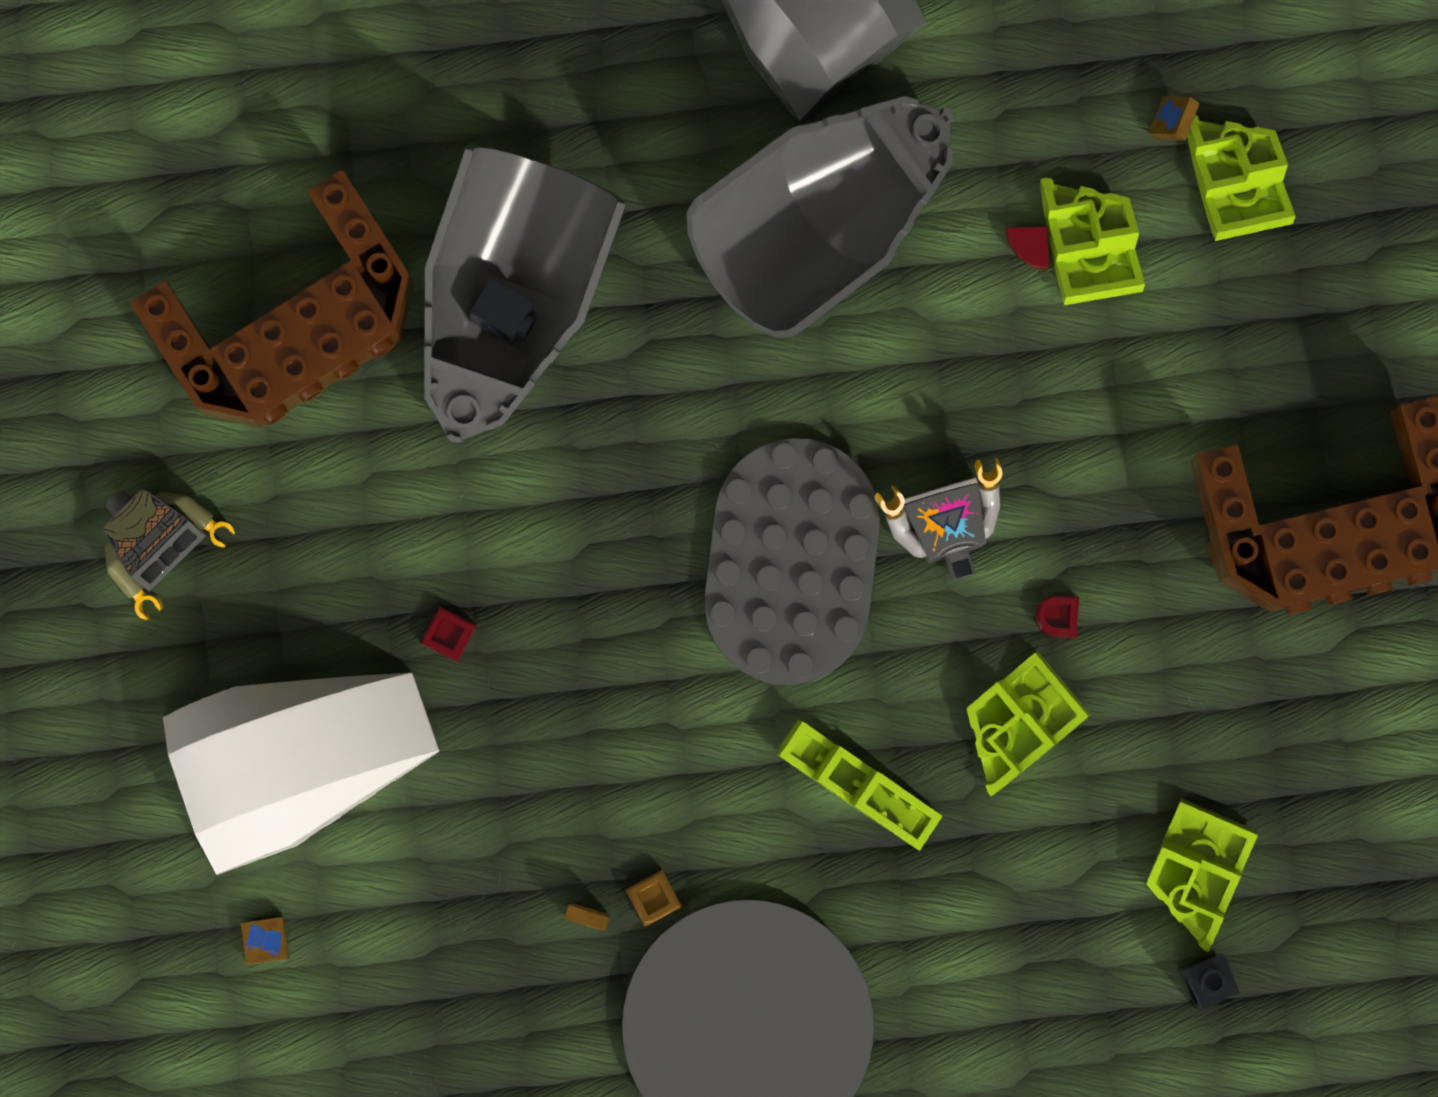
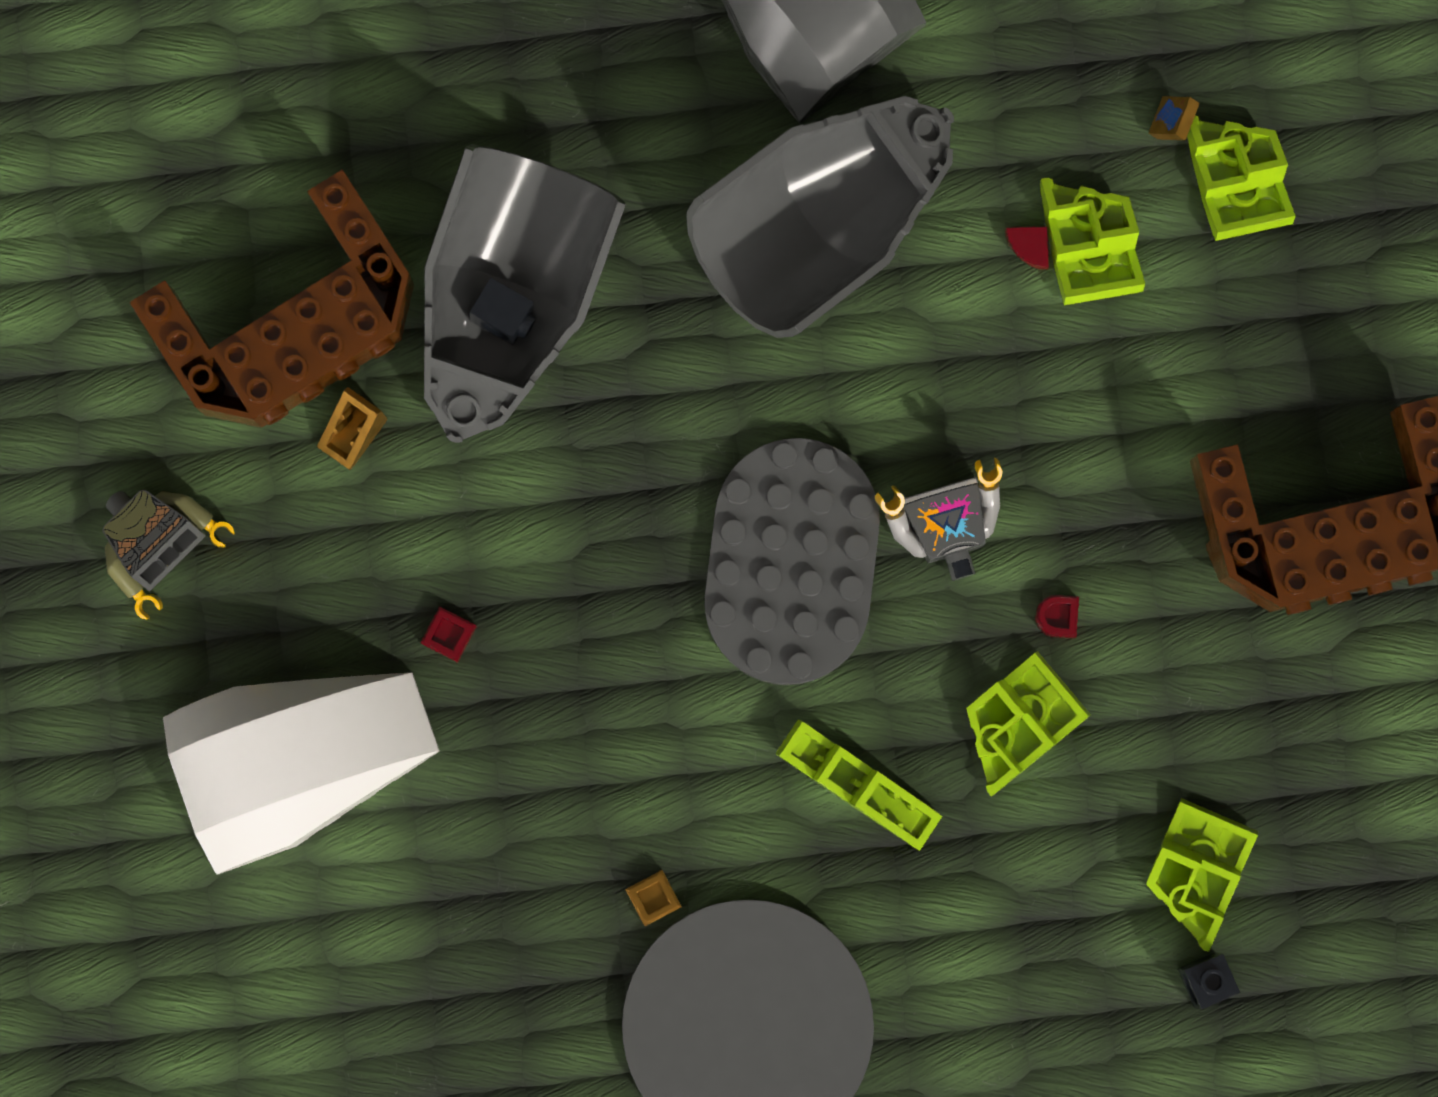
(265, 940): pearl gold tile -> none
(351, 428): none -> pearl gold slope
(587, 916): pearl gold tile -> none

